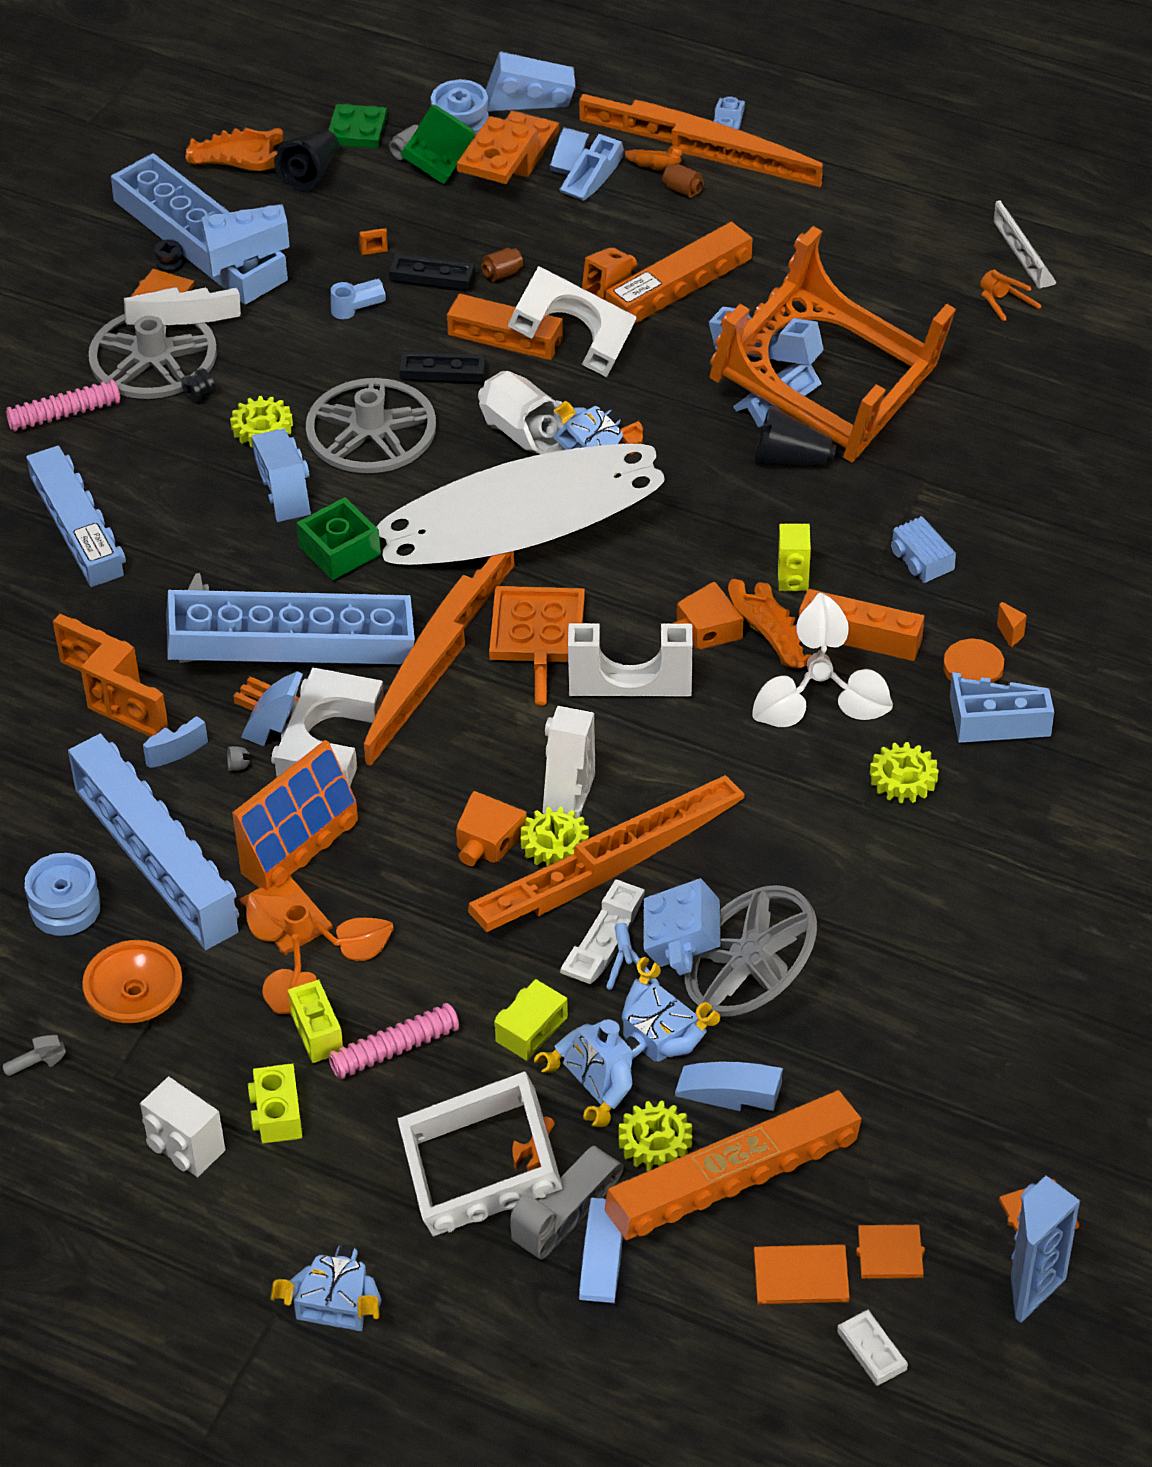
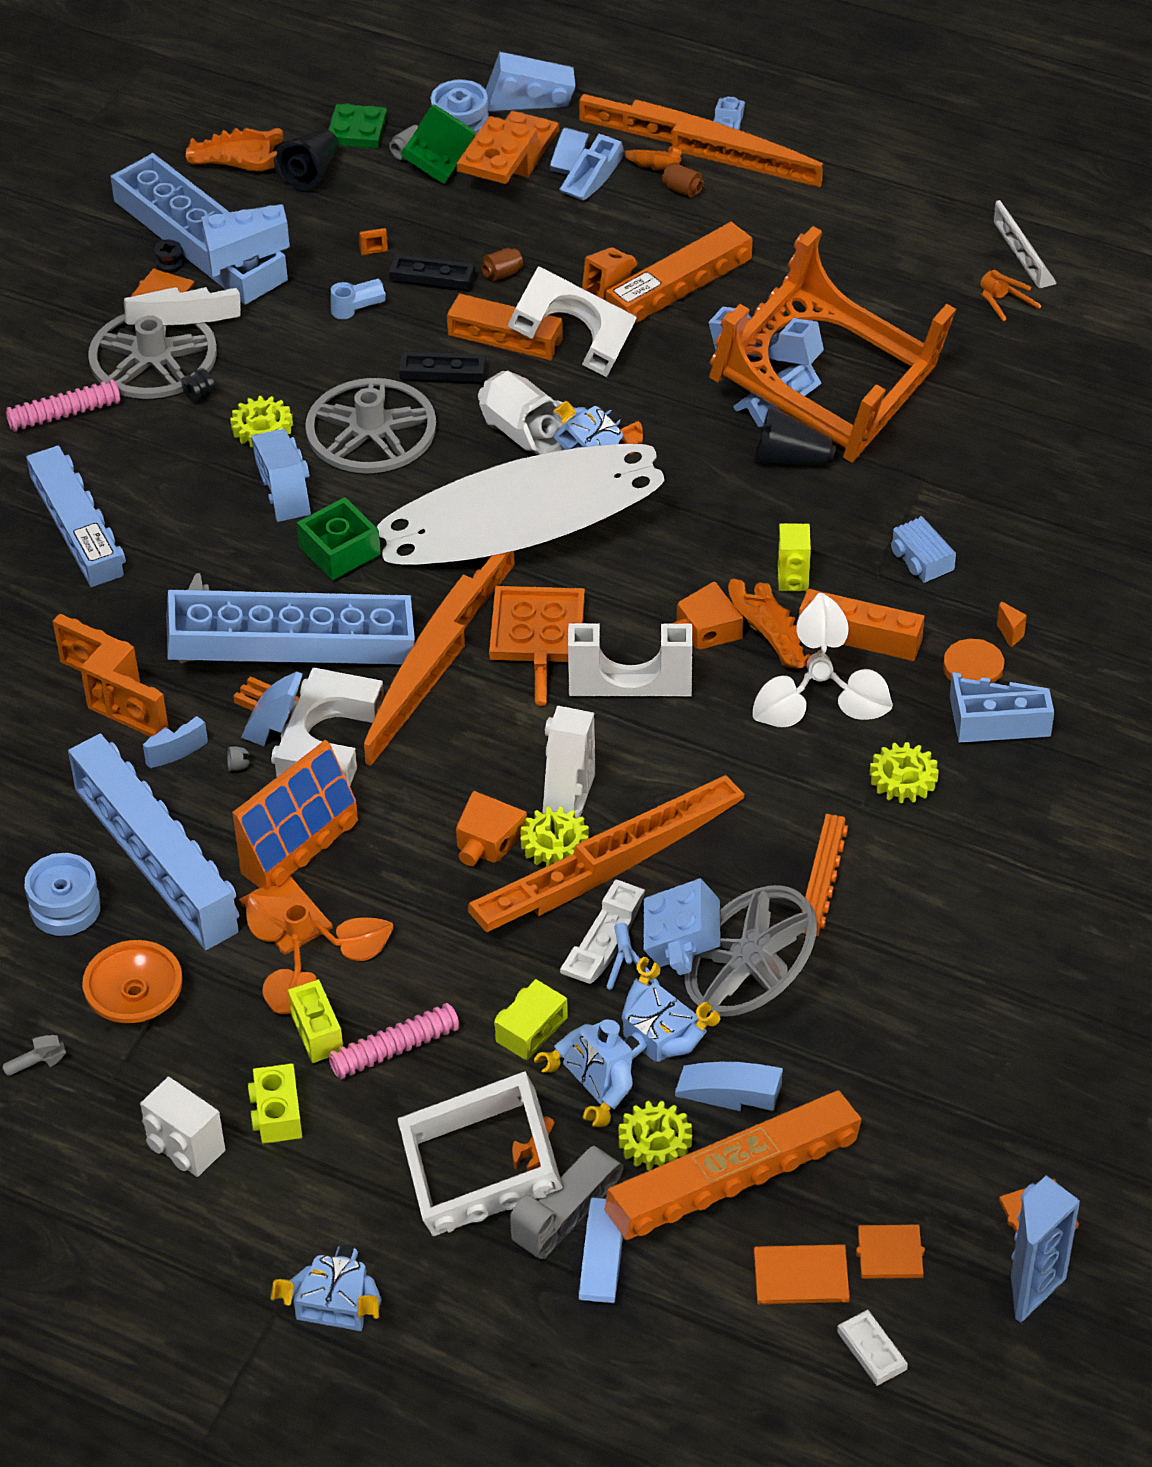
(824, 866): none -> orange piece

